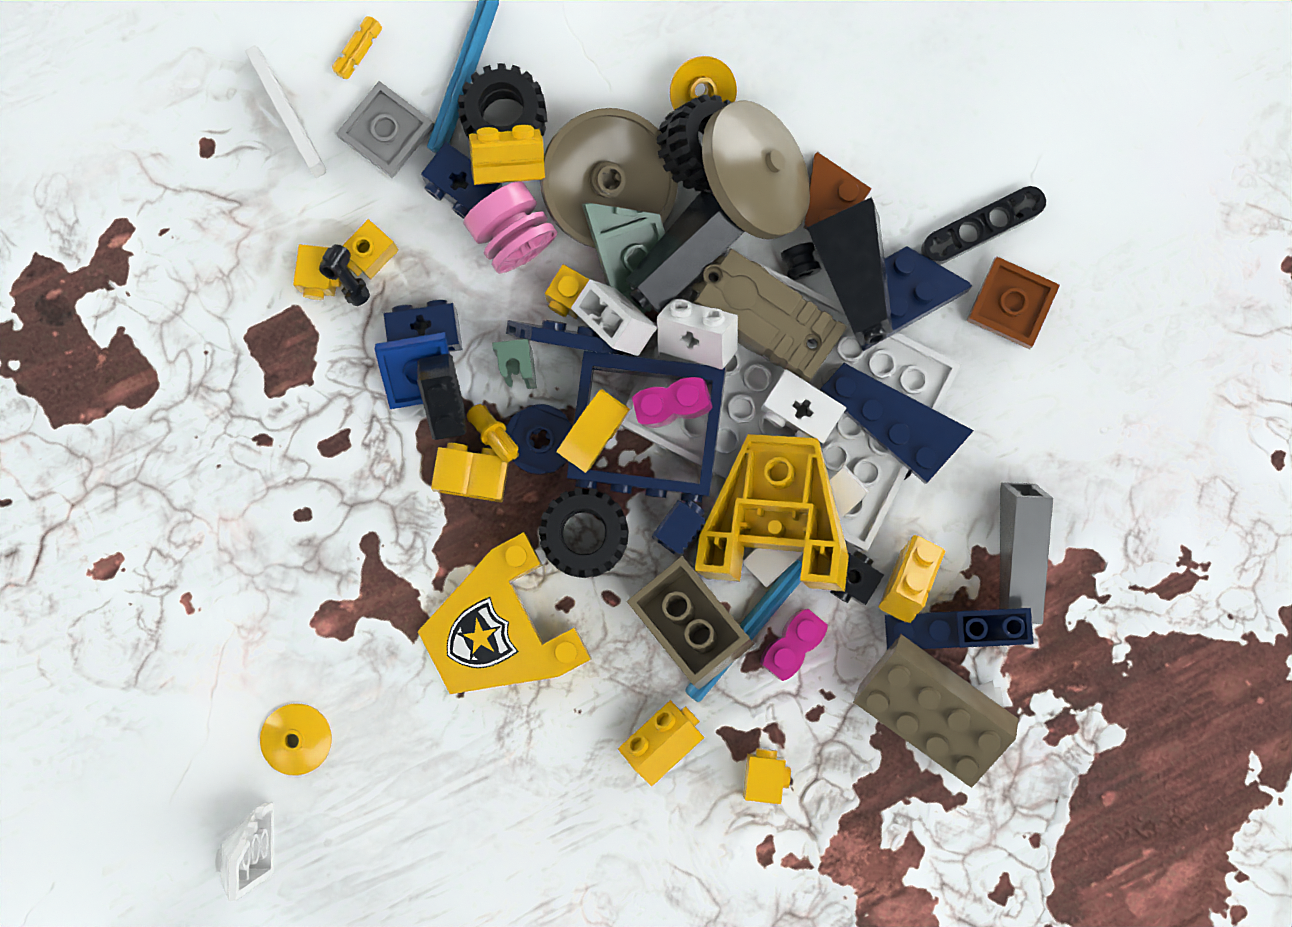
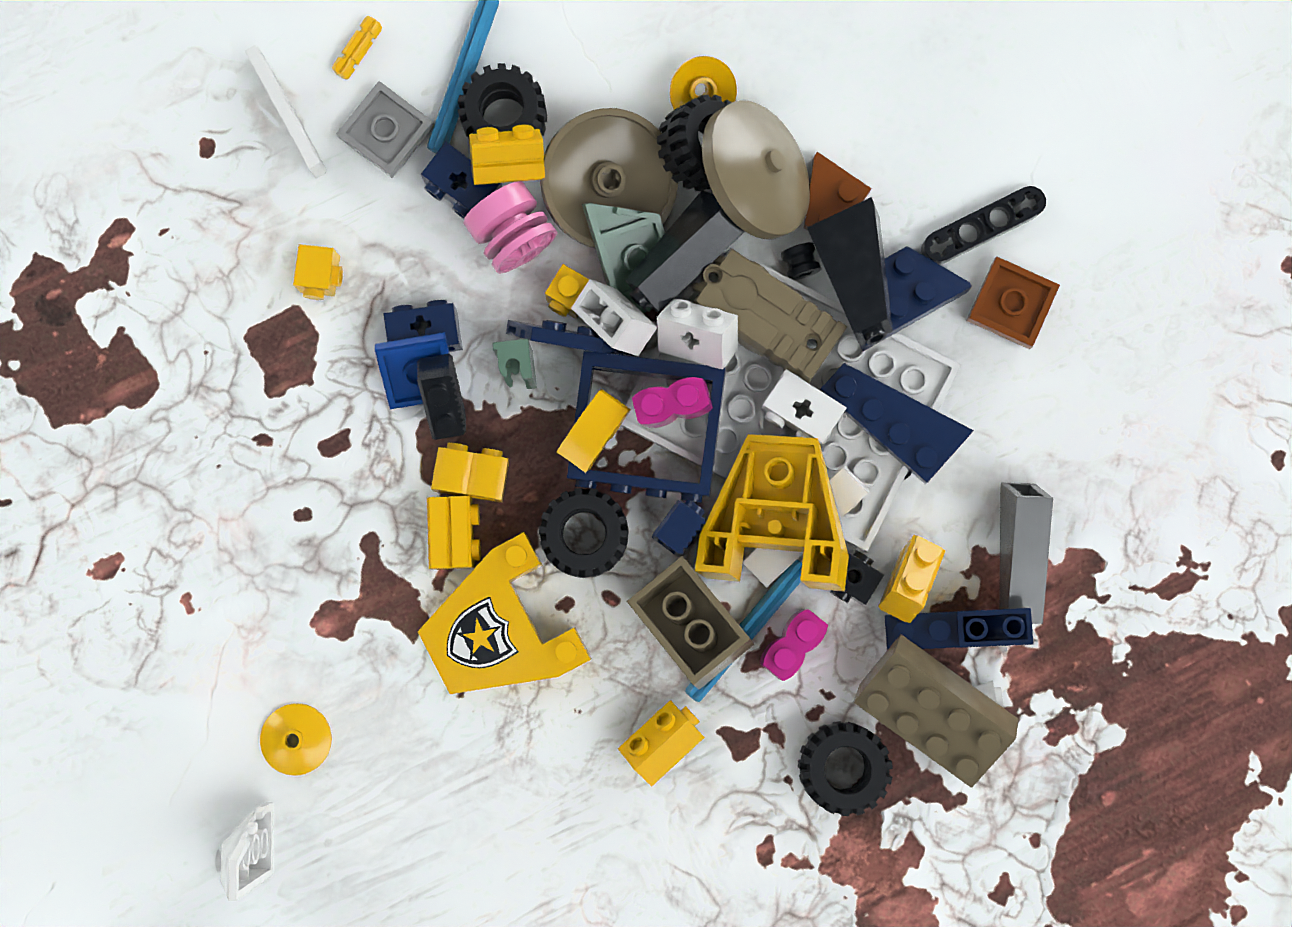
(335, 267): black bar -> none
(369, 250): yellow brick -> none
(451, 532): none -> yellow brick
(493, 433): yellow axle -> none
(530, 422): dark blue plate -> none
(765, 777): yellow brick -> none
(866, 790): none -> black tyre

